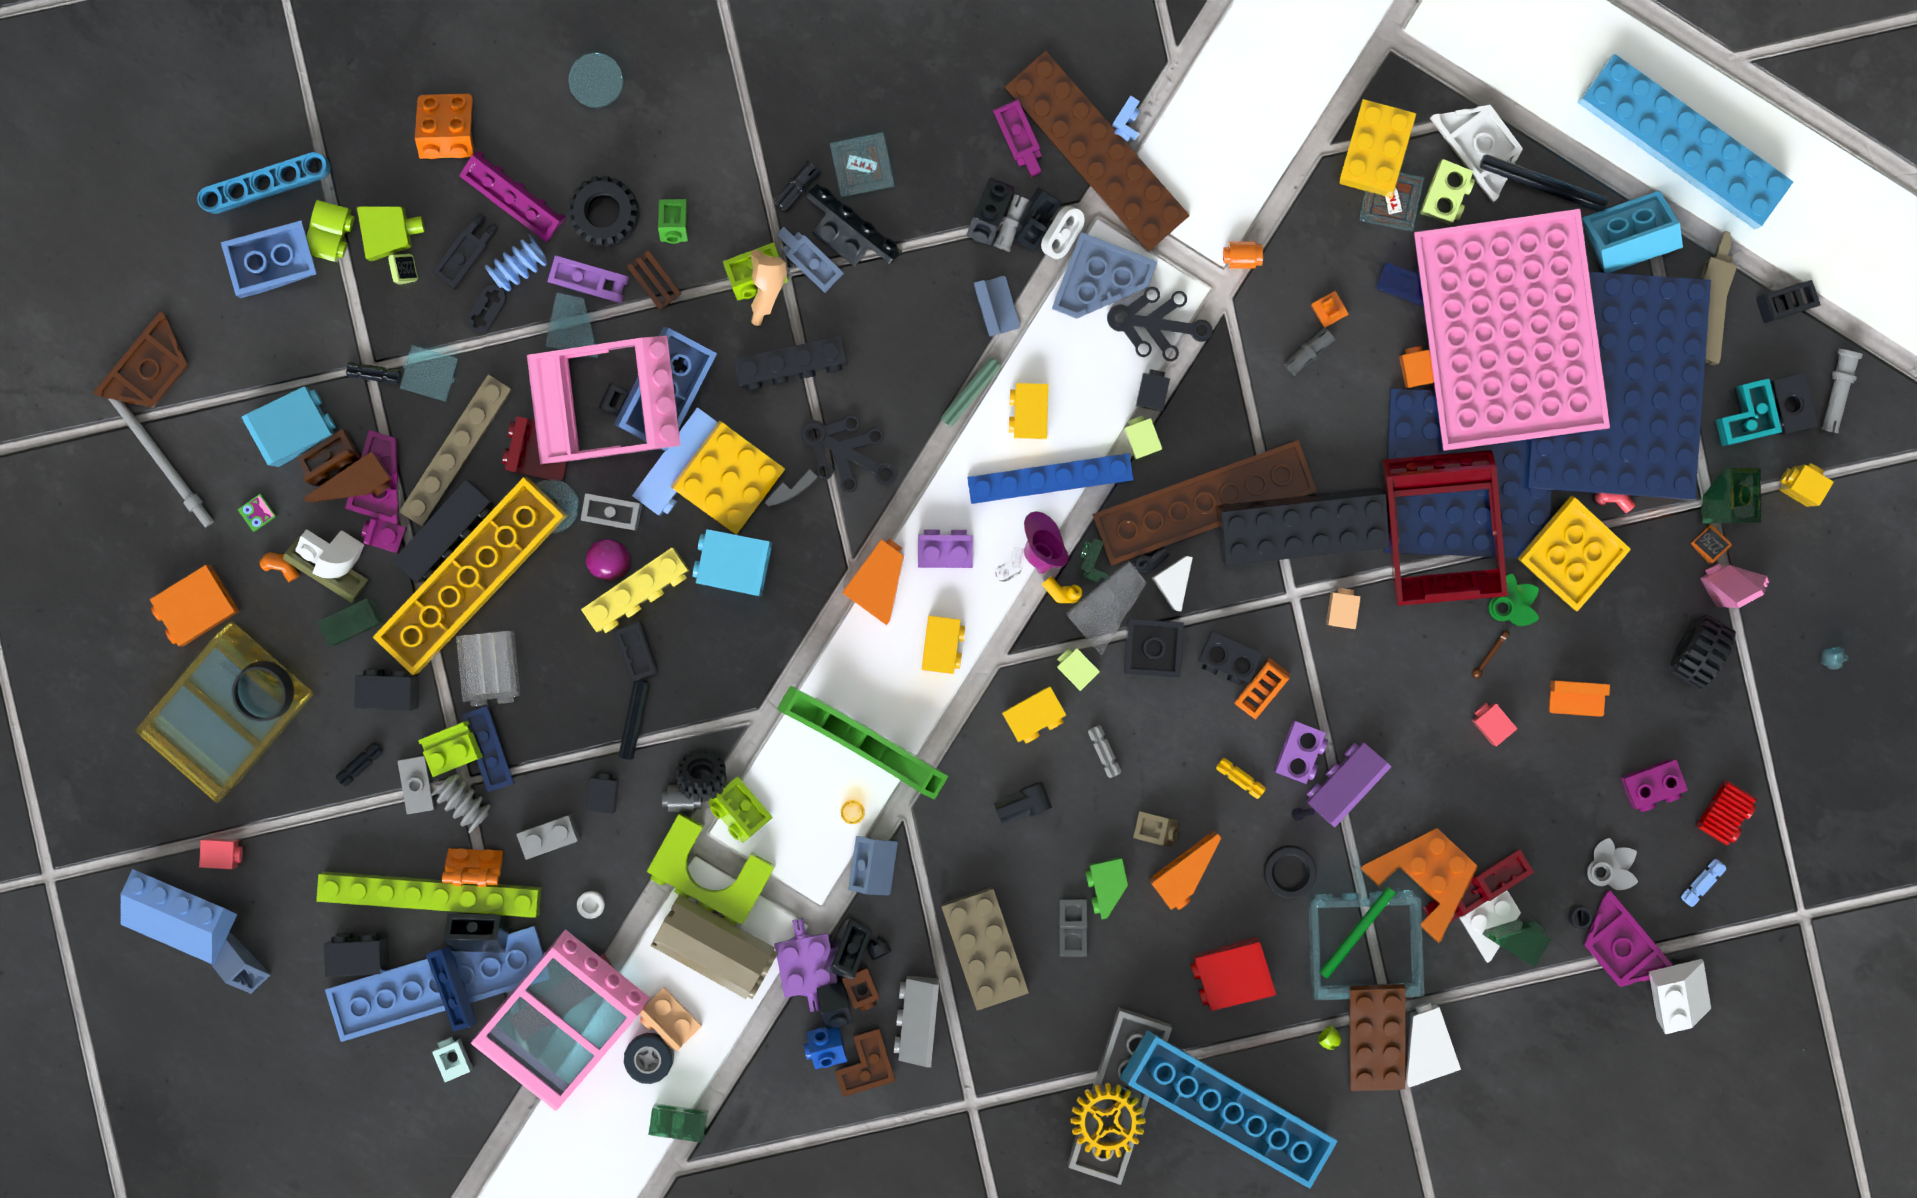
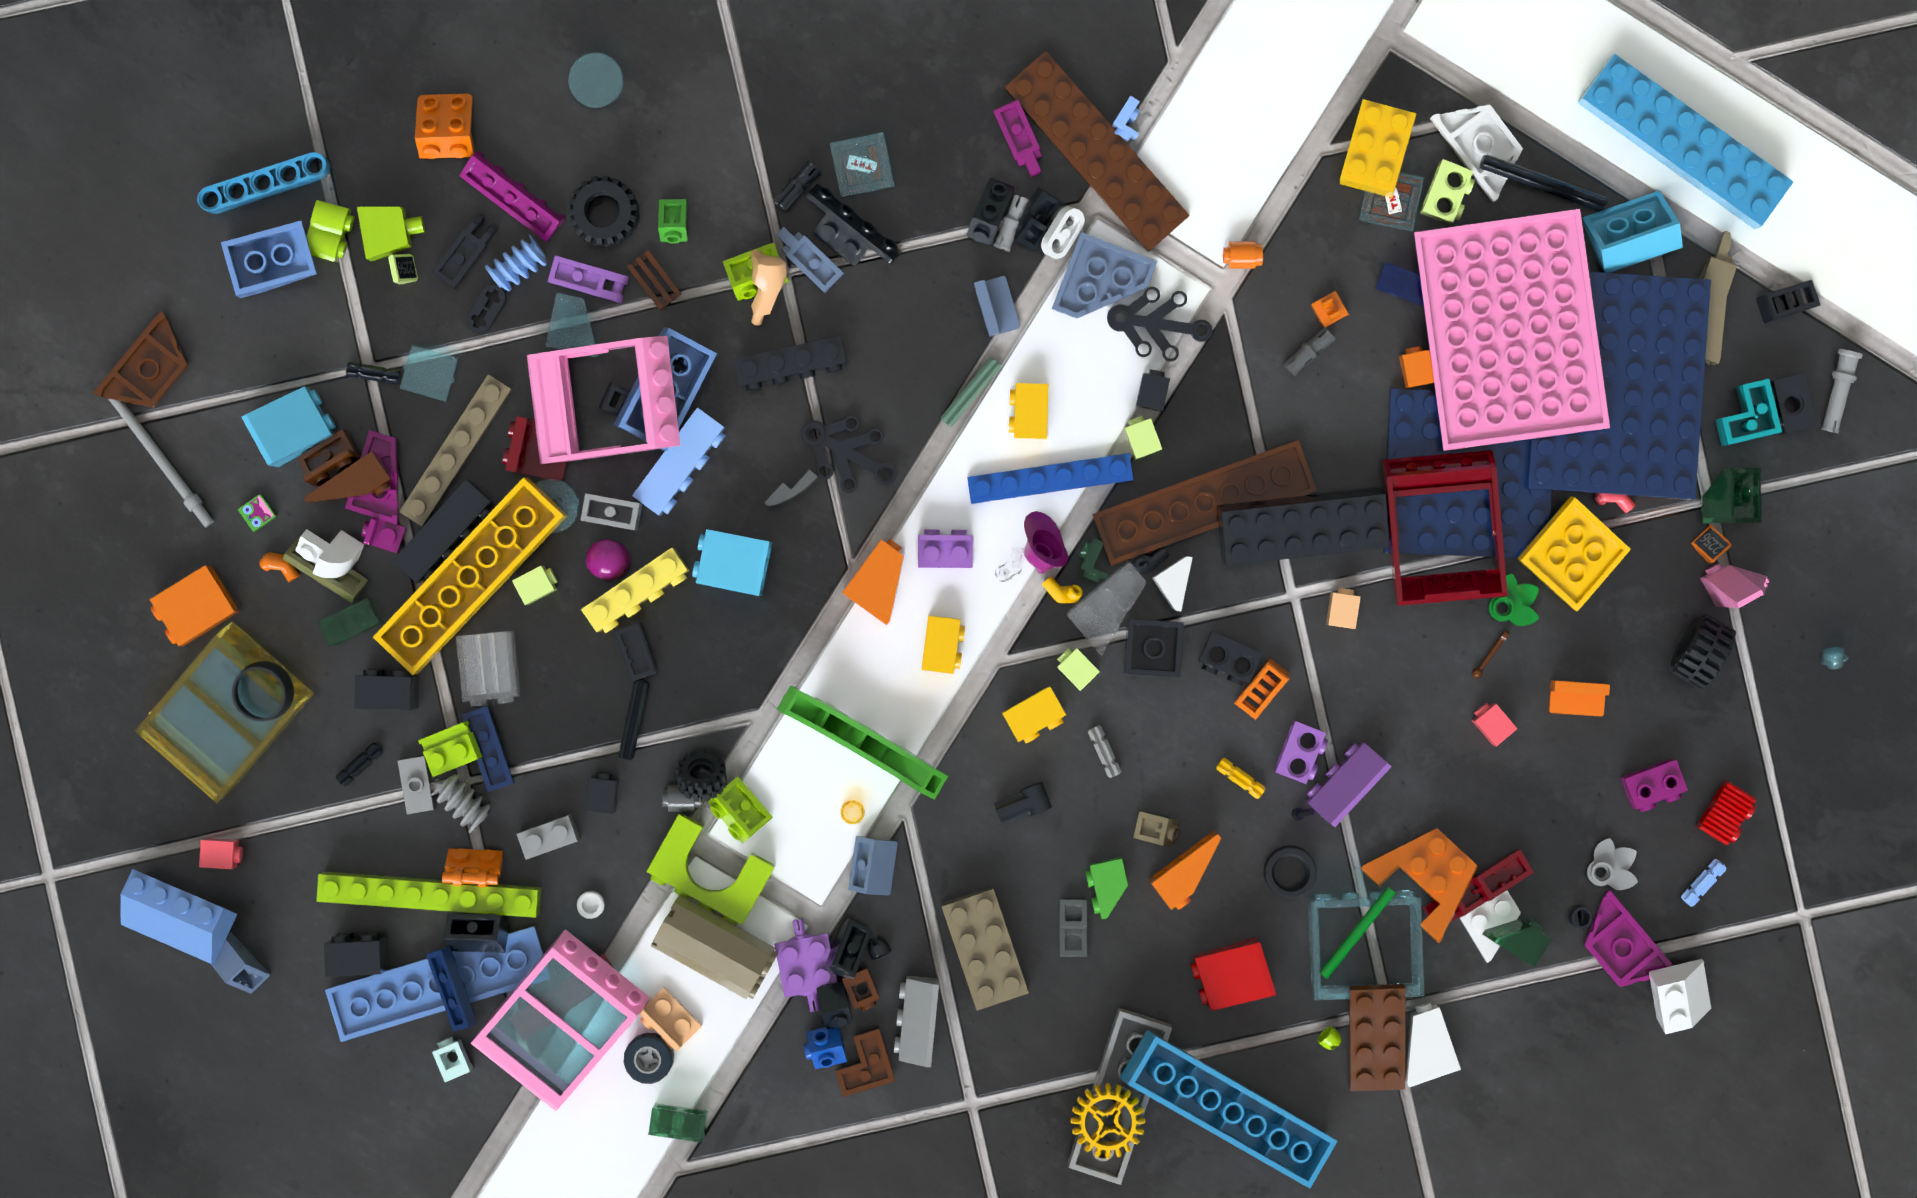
(535, 584): none -> yellowish green brick
(727, 477): yellow plate -> none
(1805, 484): yellow brick -> none

